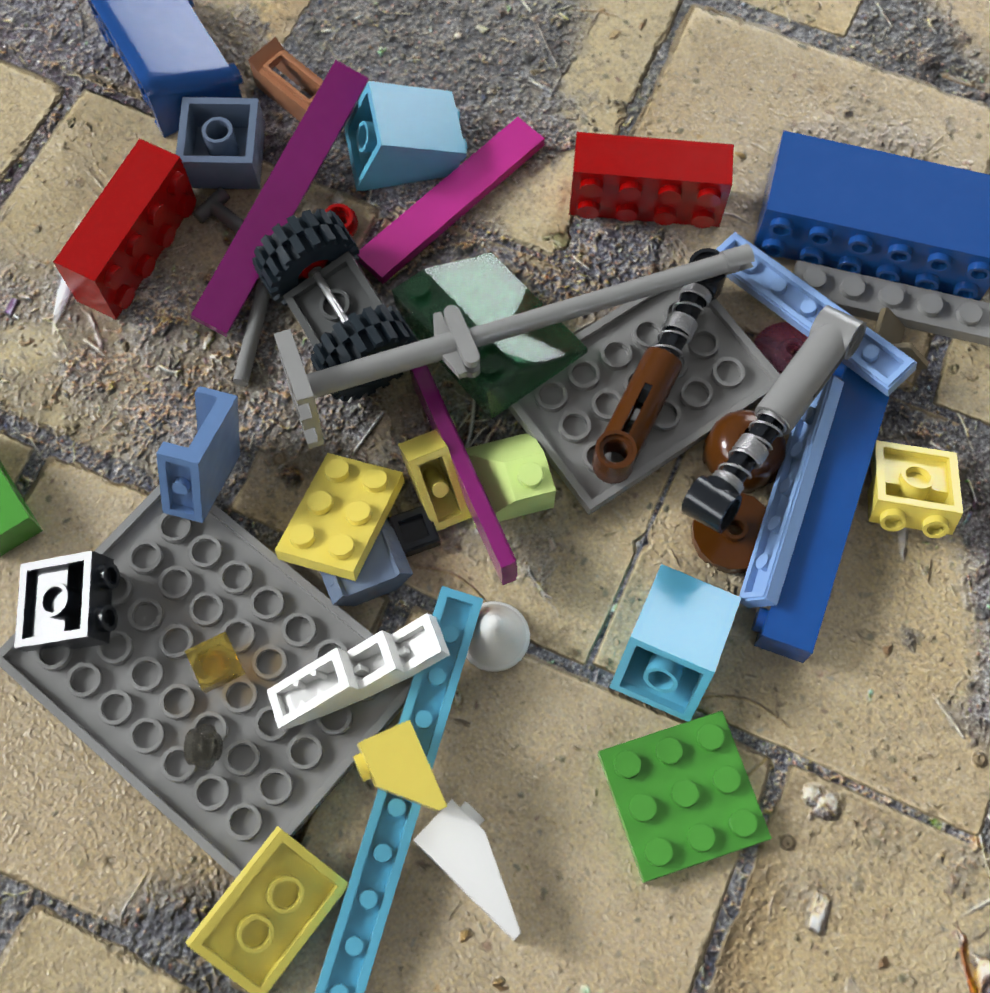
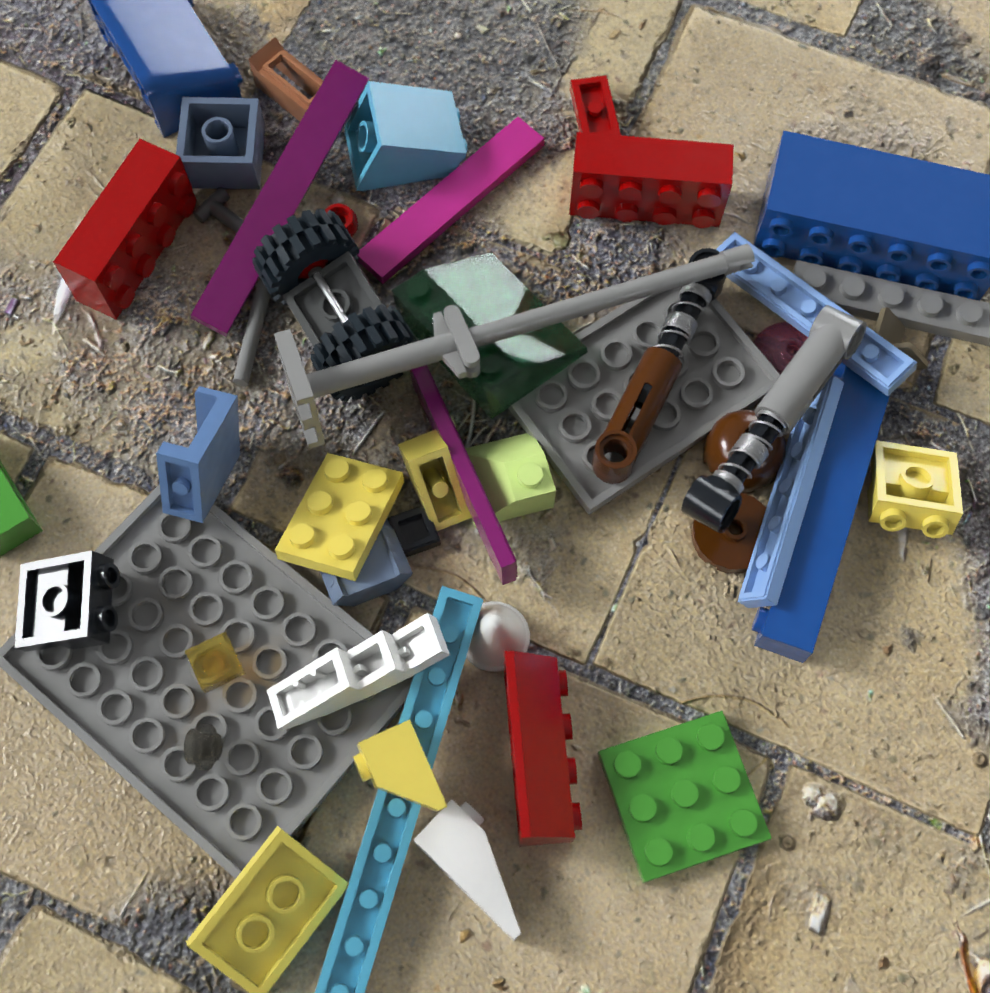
(539, 749): none -> red slope
(594, 105): none -> red plate
(676, 643): medium azure slope -> none

